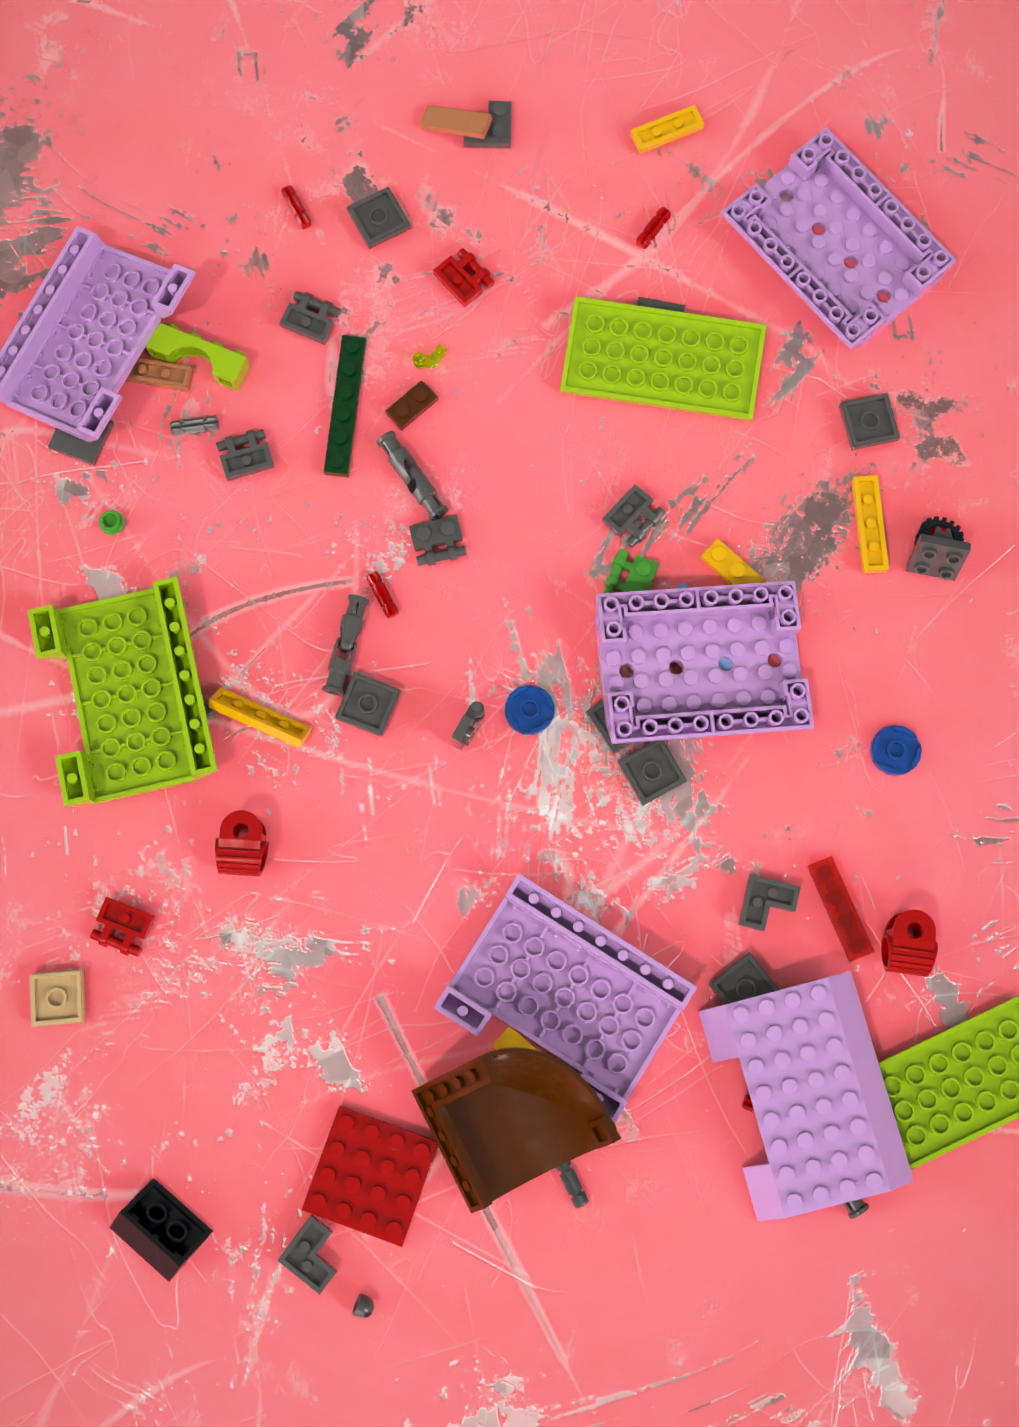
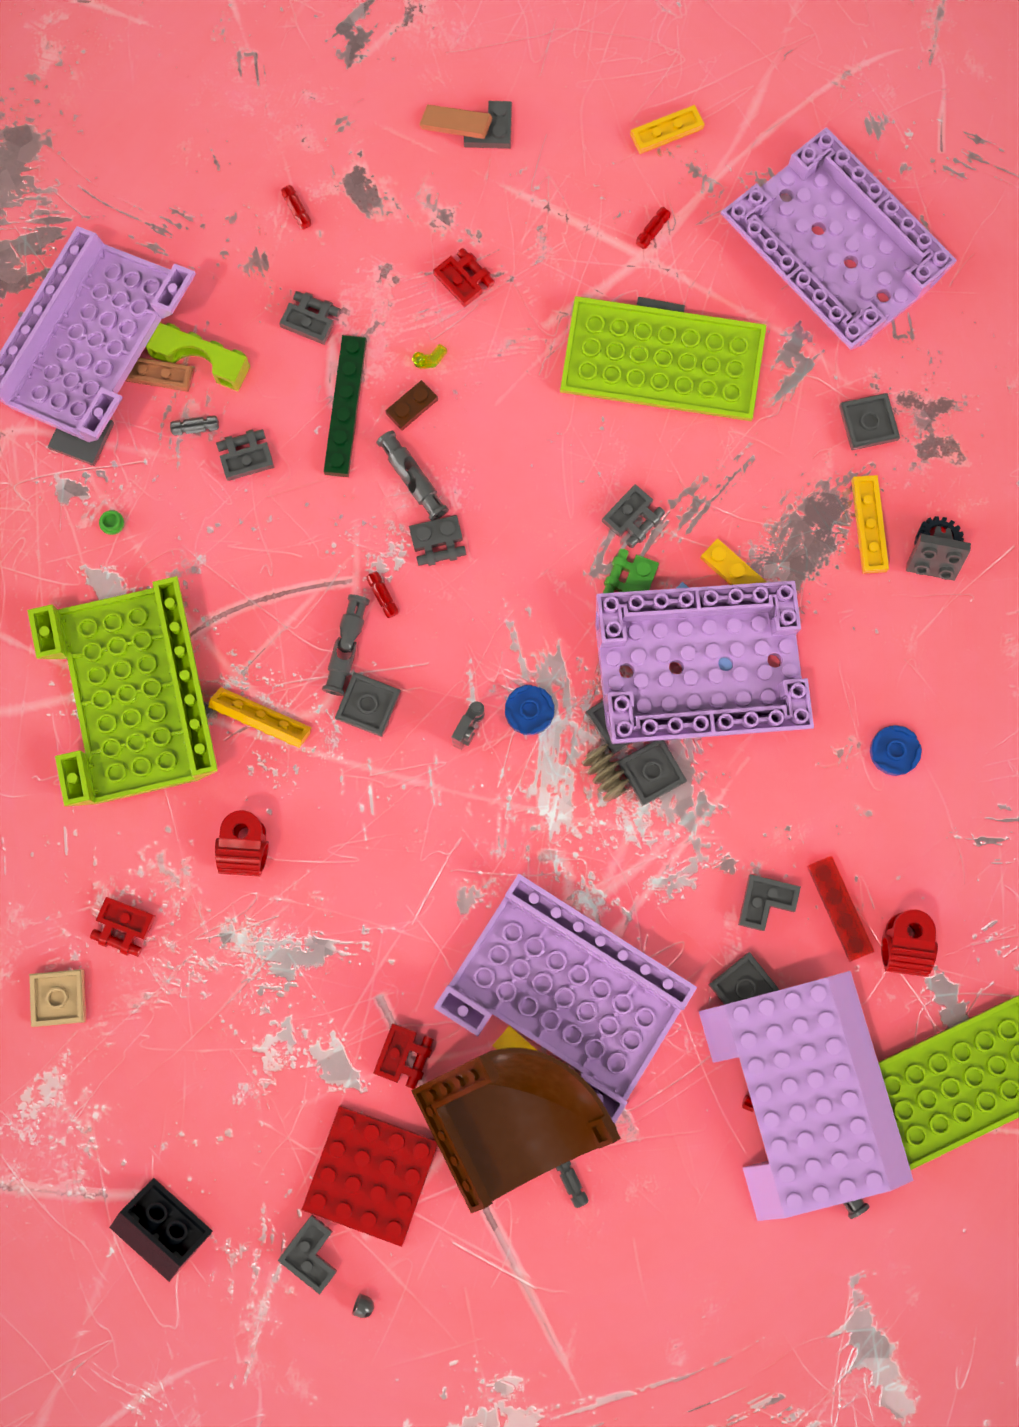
(378, 217): dark grey plate -> none
(395, 1054): none -> red plate
(605, 773): none -> dark tan piece

